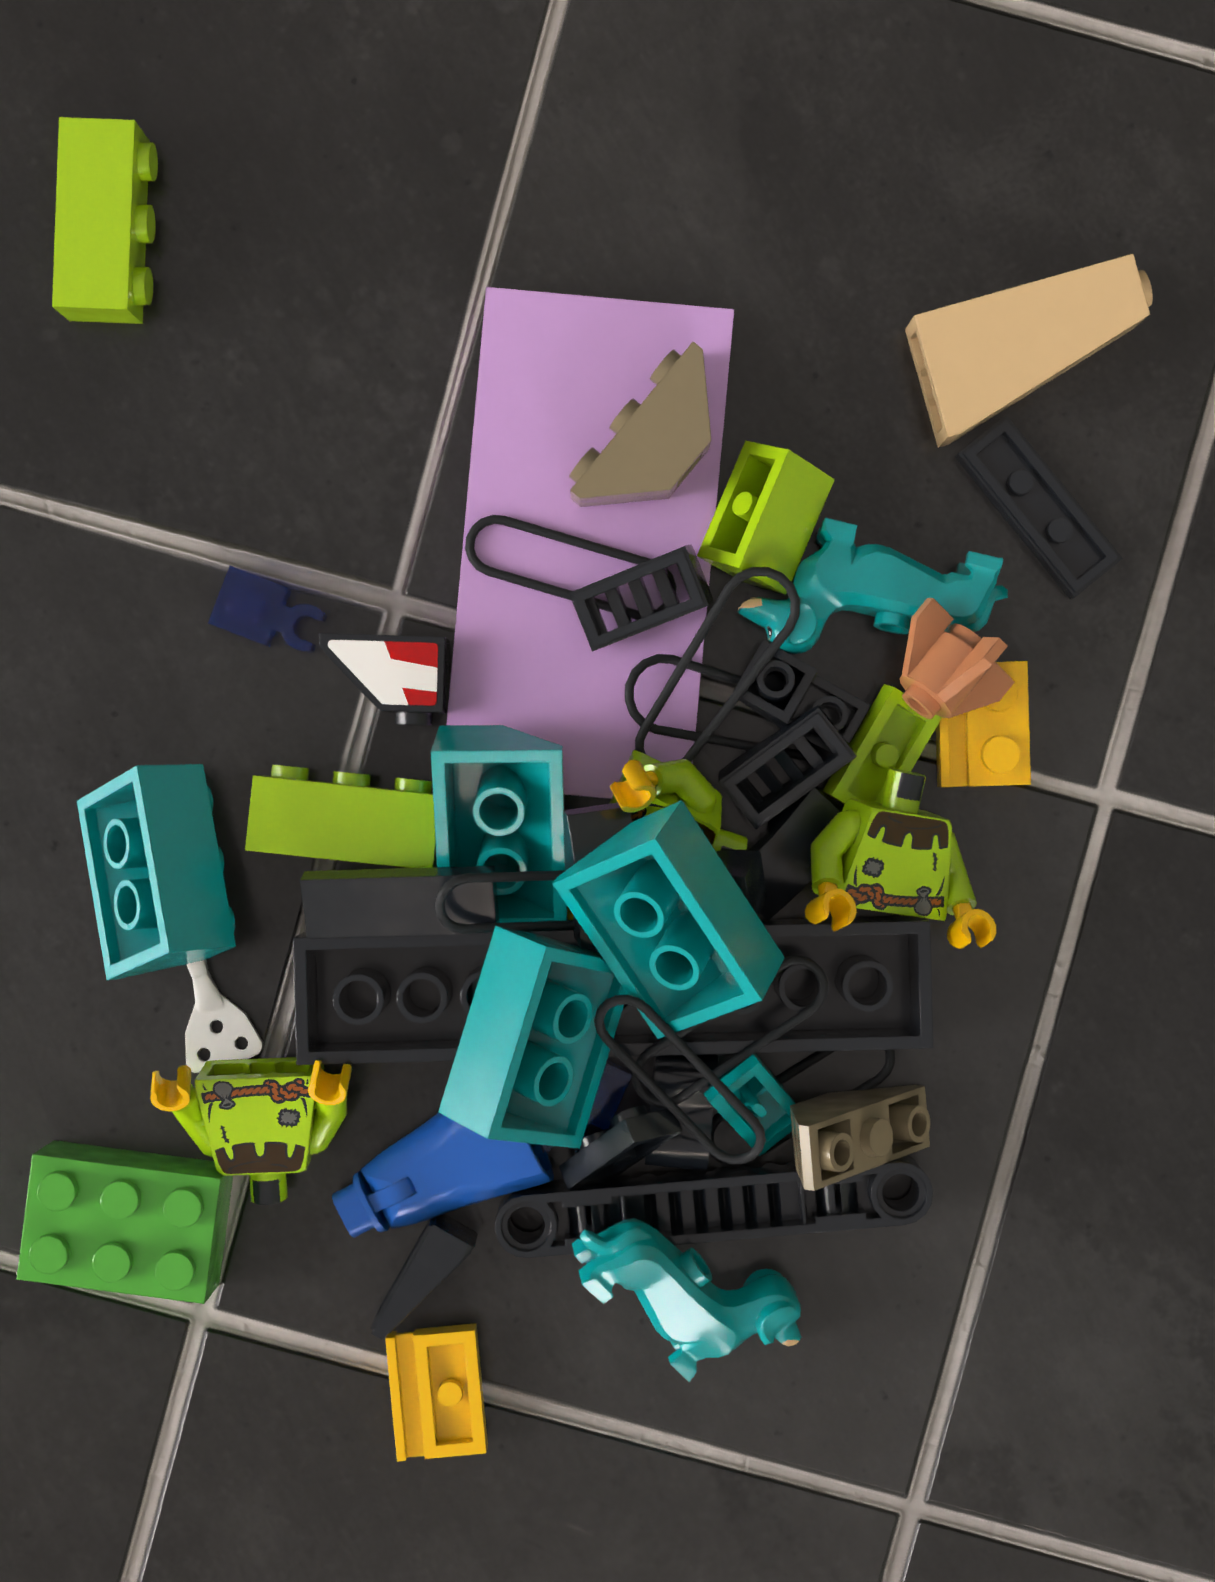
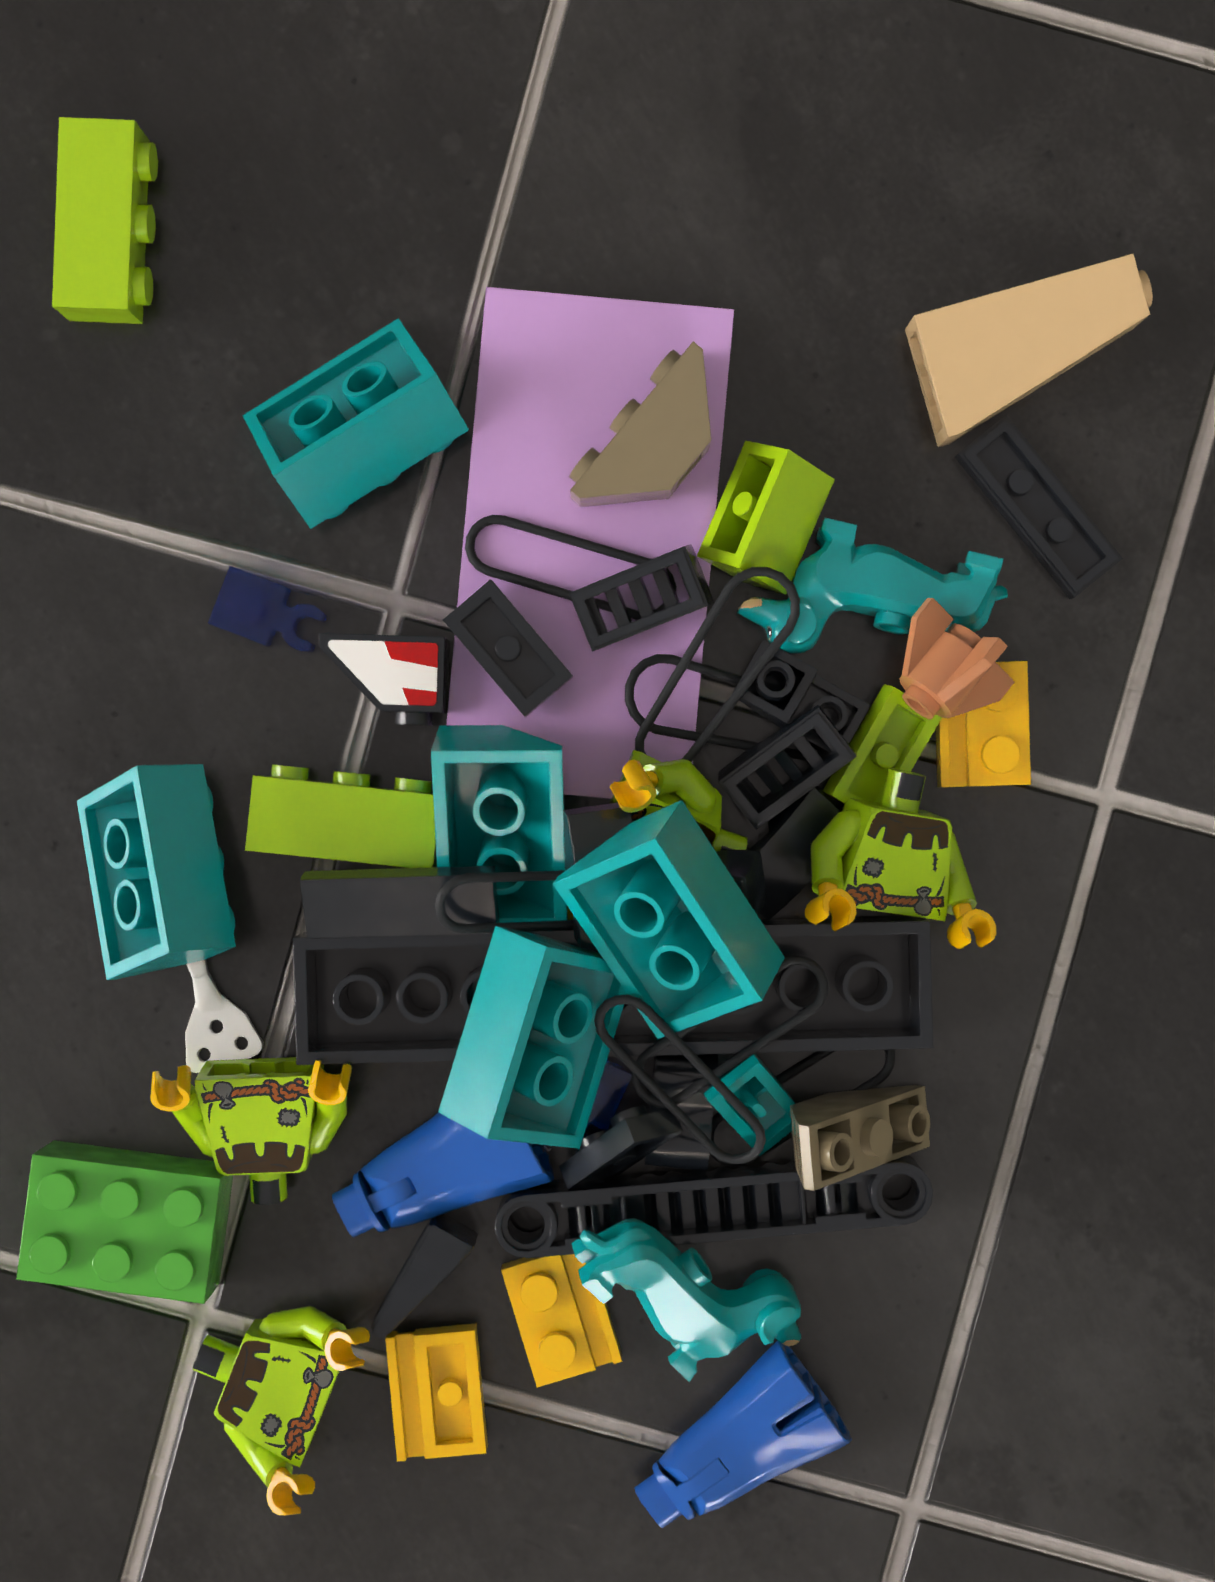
(279, 1391): none -> torso
(355, 423): none -> teal slope
(508, 648): none -> black plate
(558, 1318): none -> yellow plate
(752, 1434): none -> blue piece

